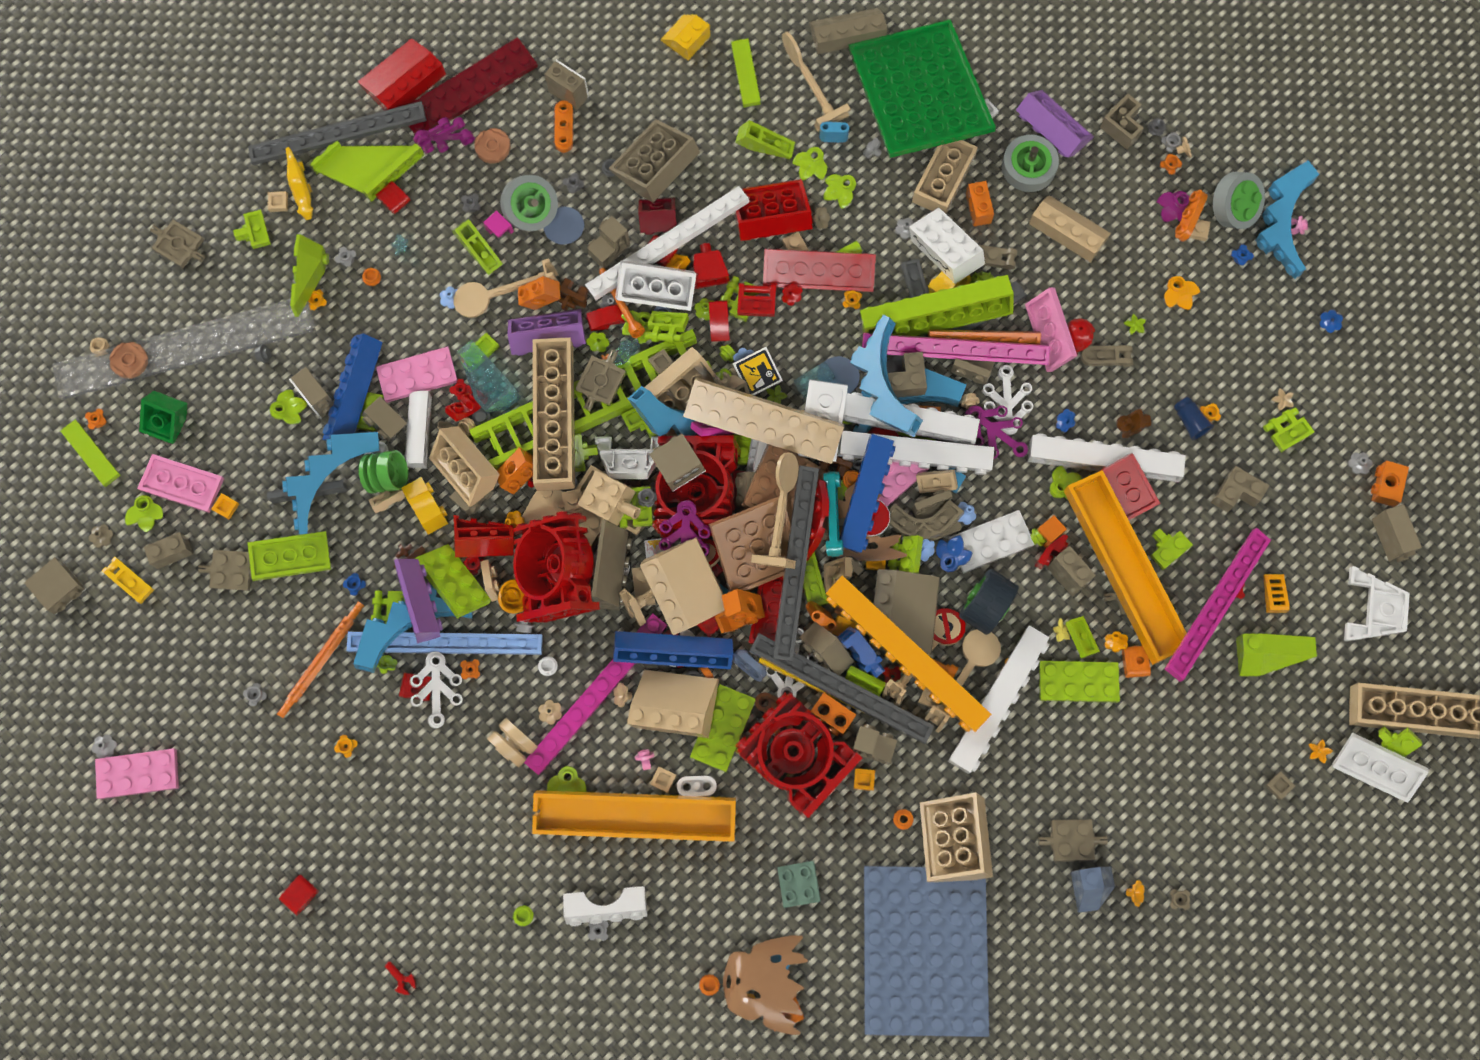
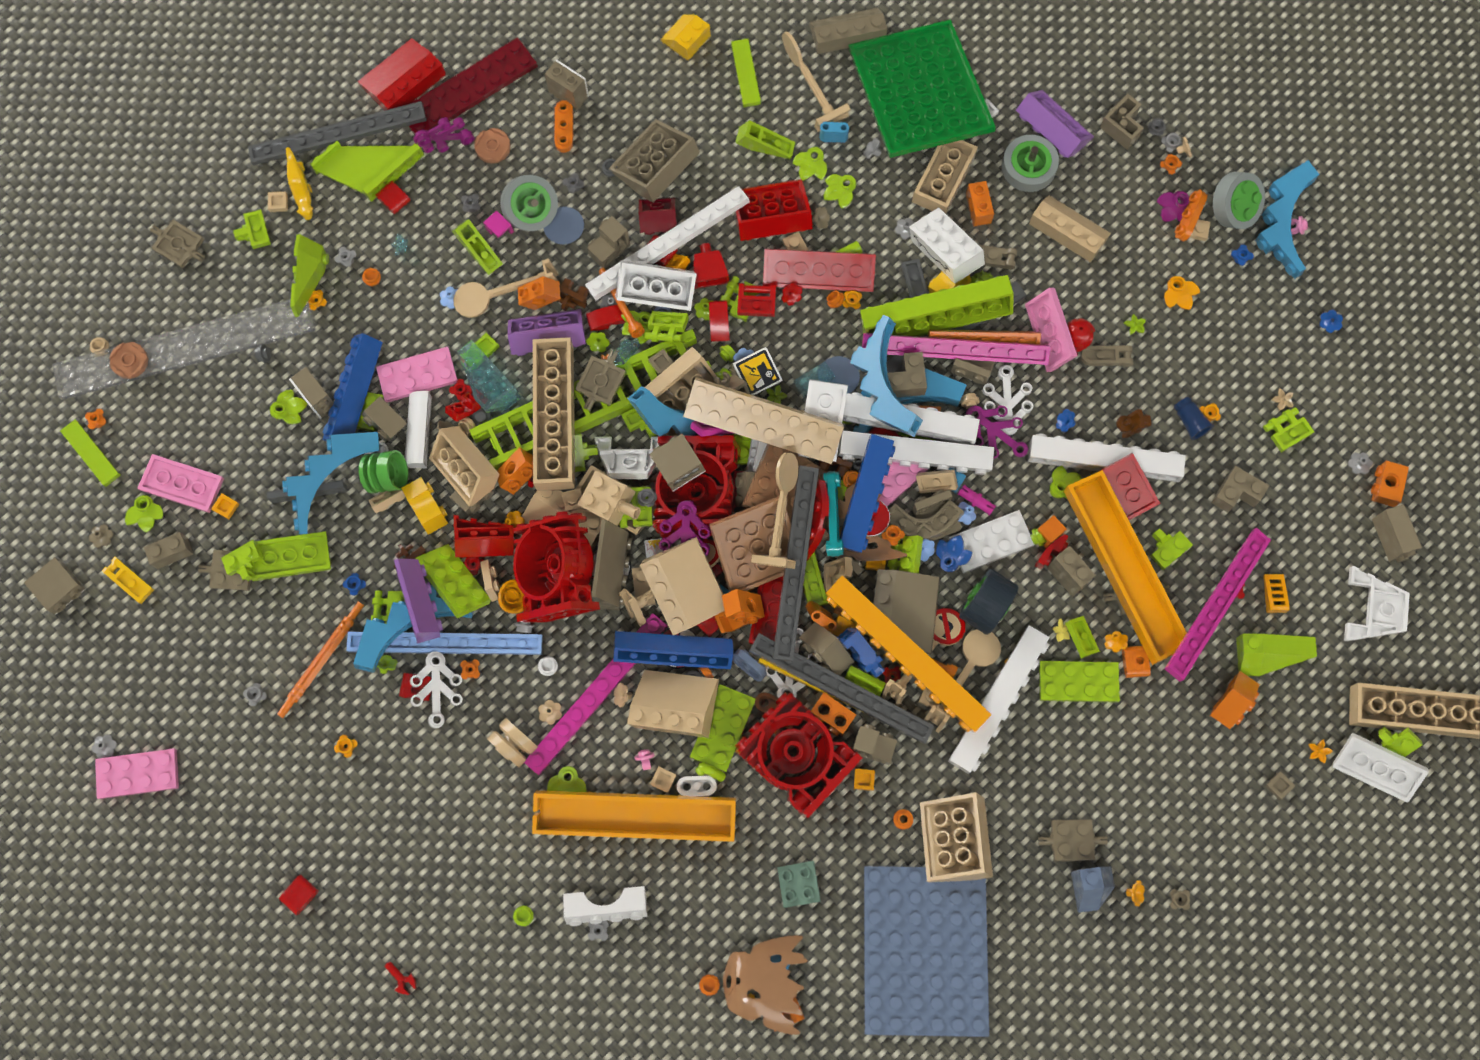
(162, 416): green slope -> none
(242, 560): none -> lime hinge
(711, 771): none -> lime arm
(835, 299): none -> orange plate
(893, 529): none -> orange plate
(976, 500): none -> dark pink pin
(1236, 700): none -> orange brick

